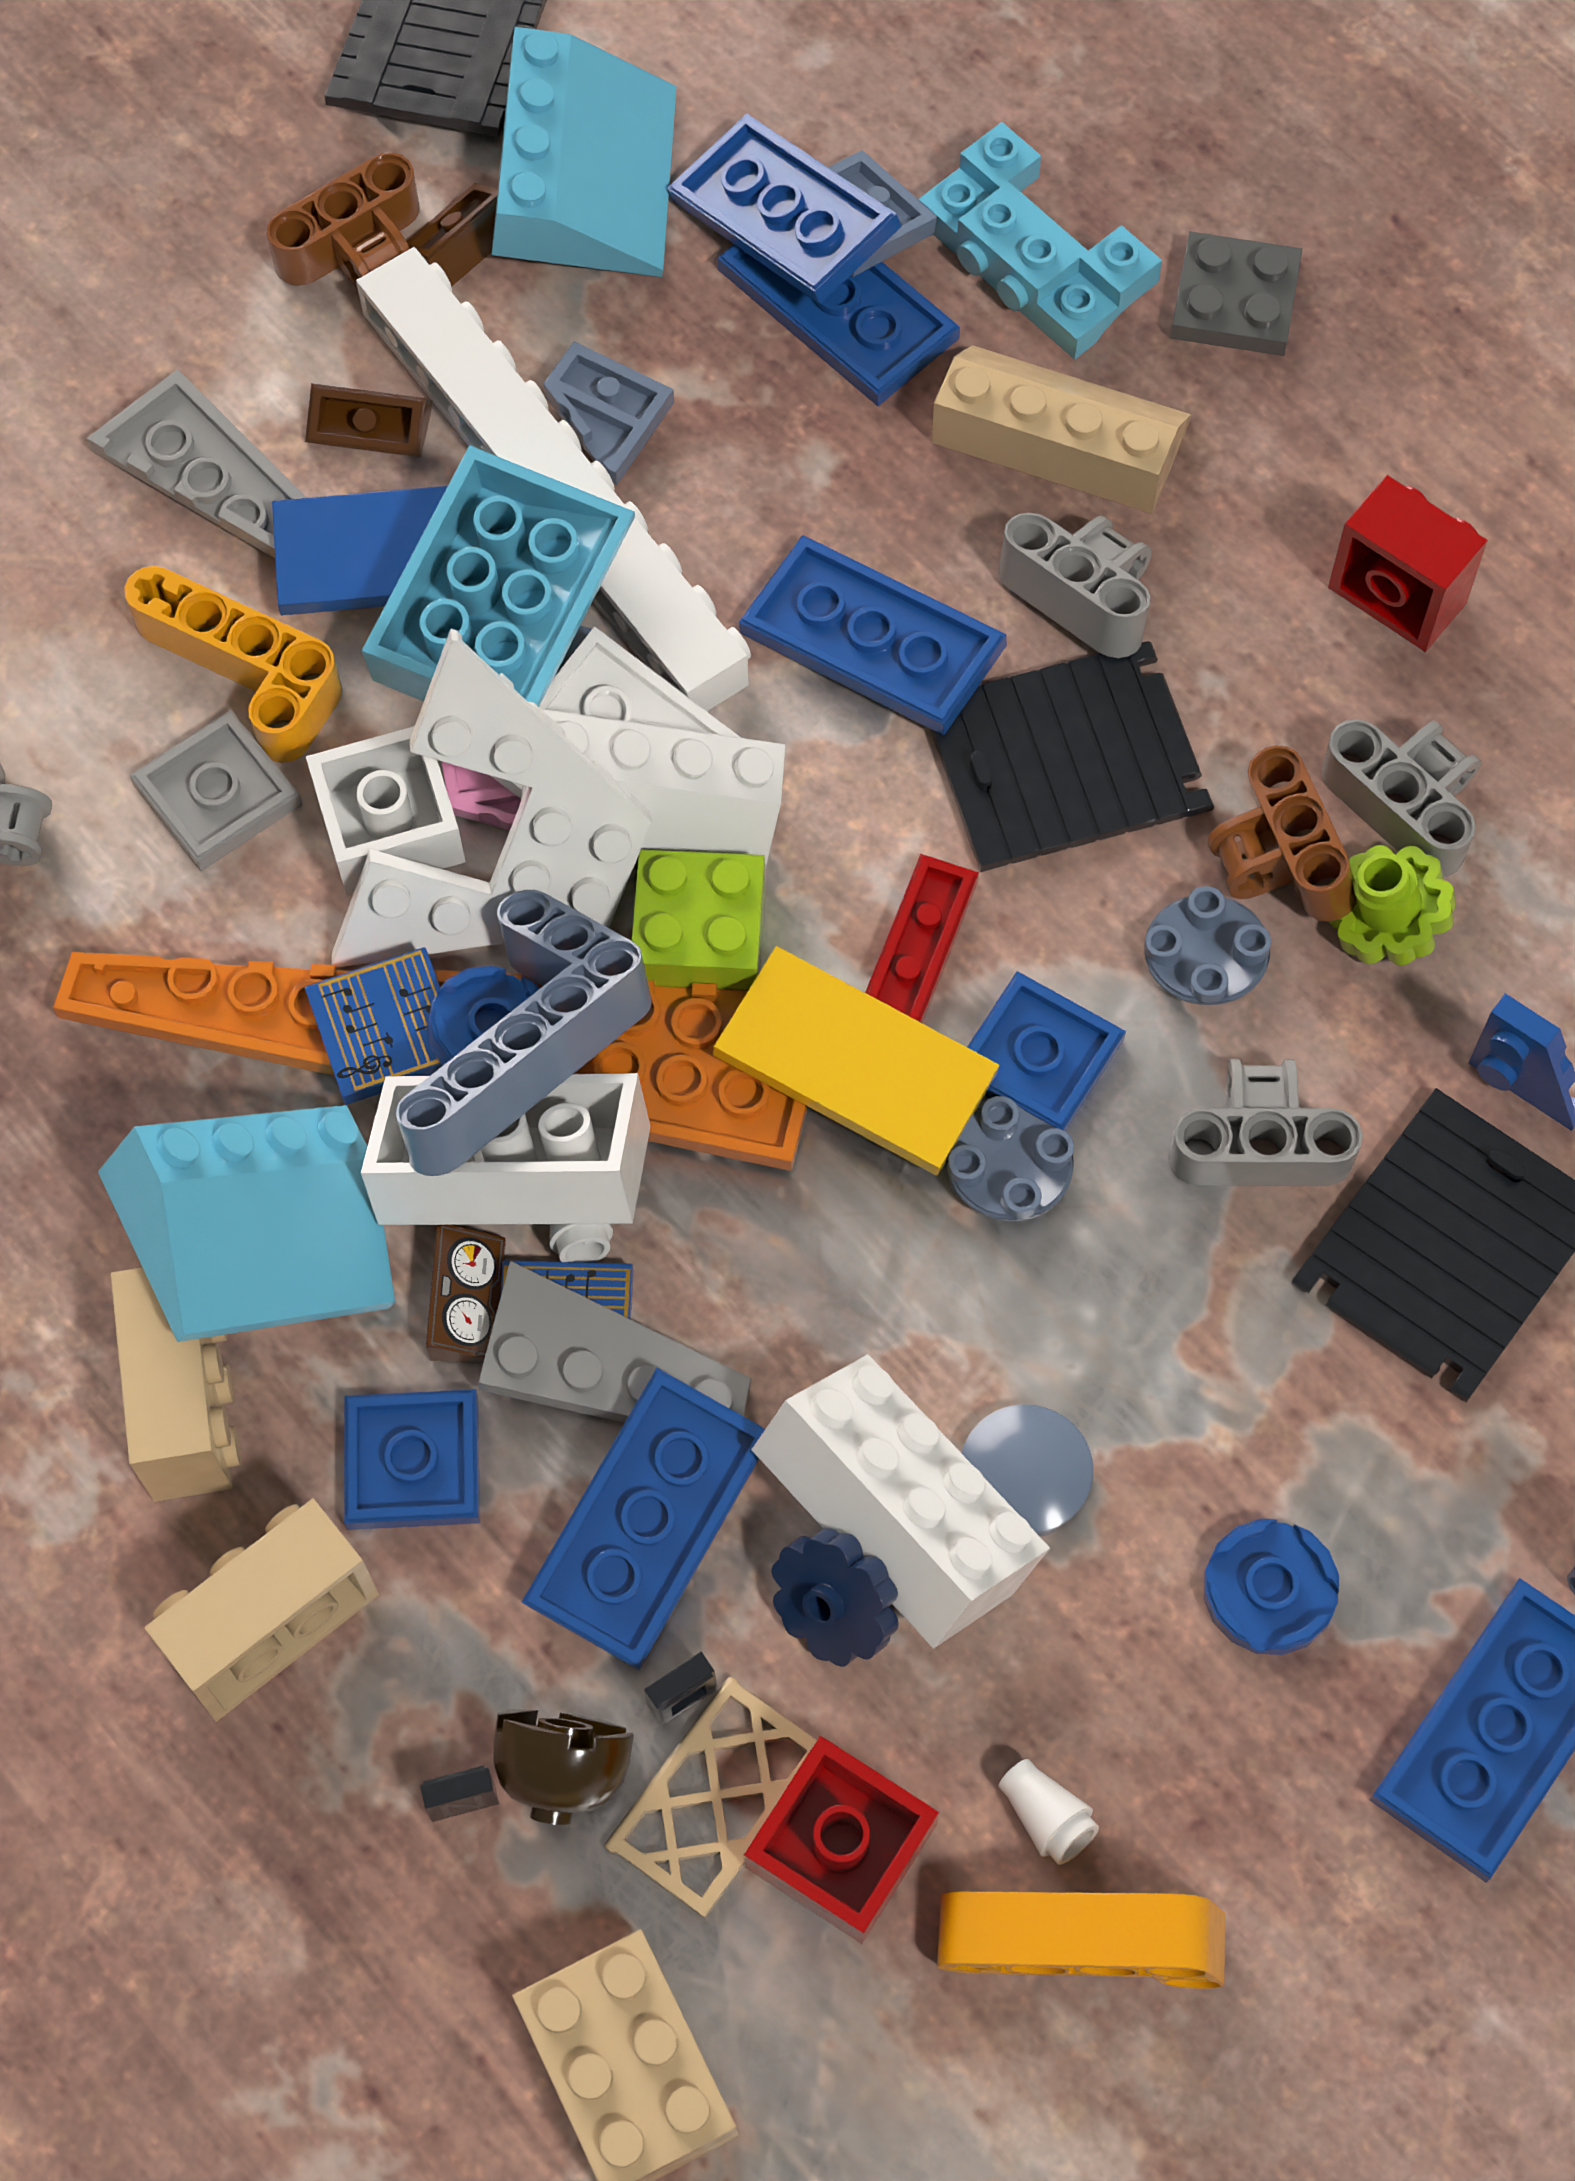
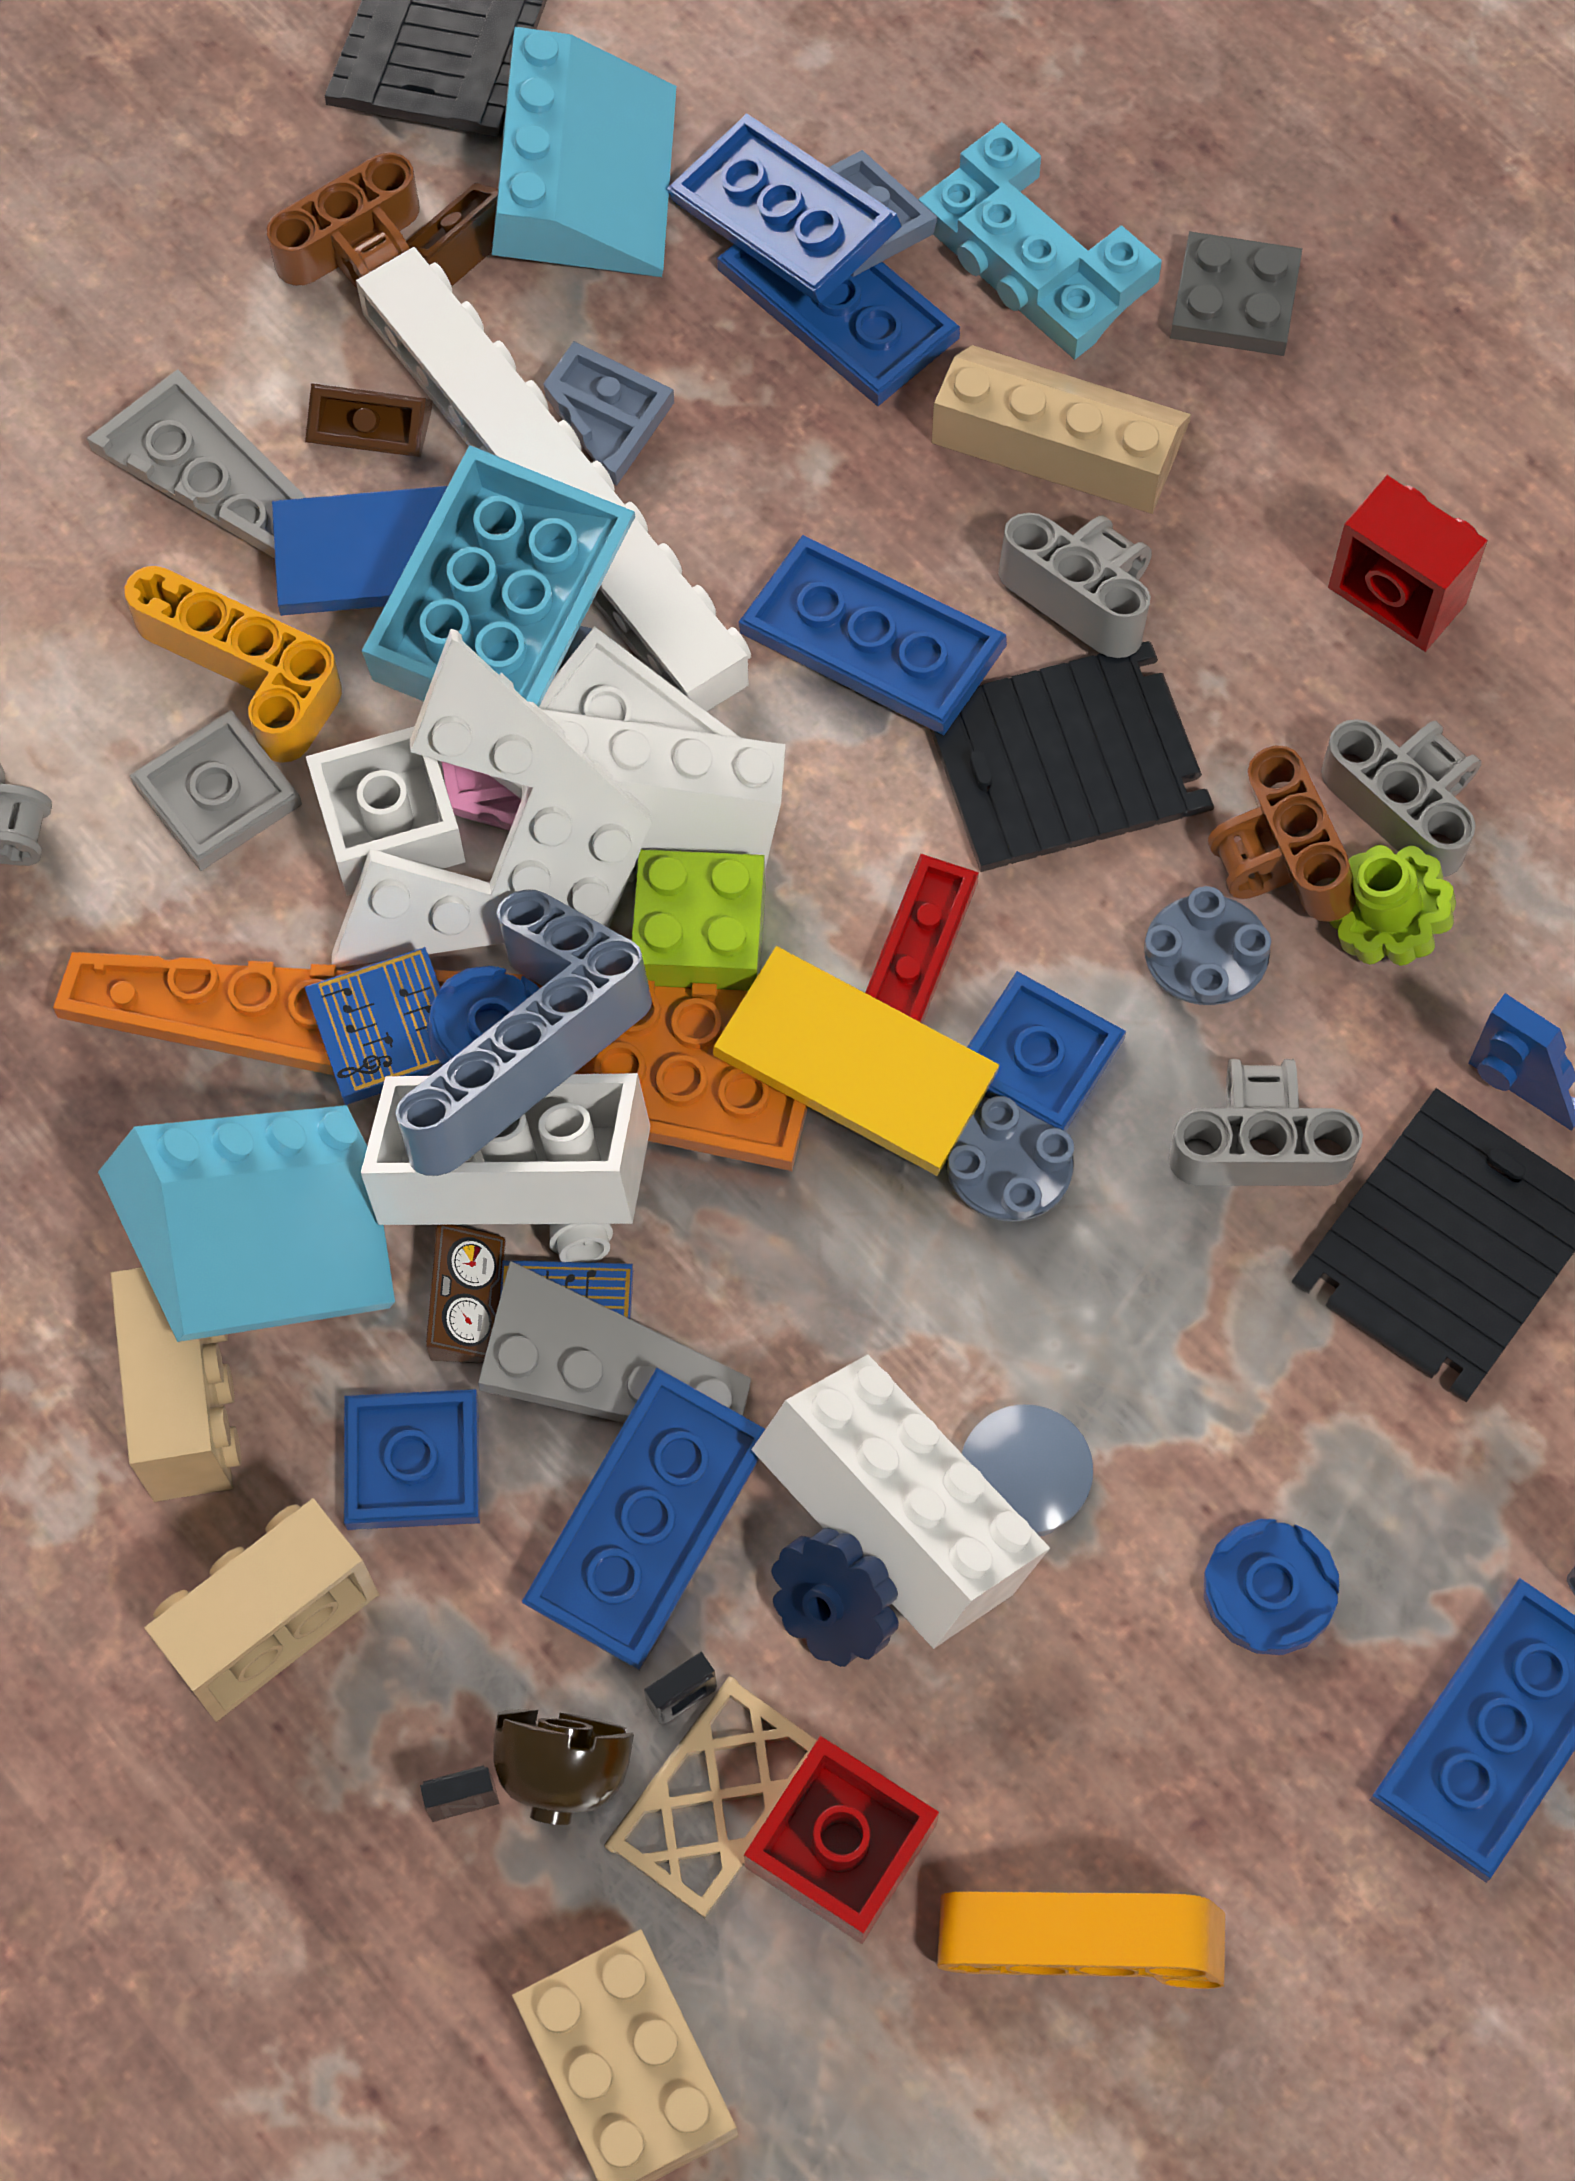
(1051, 1814): white cone -> none

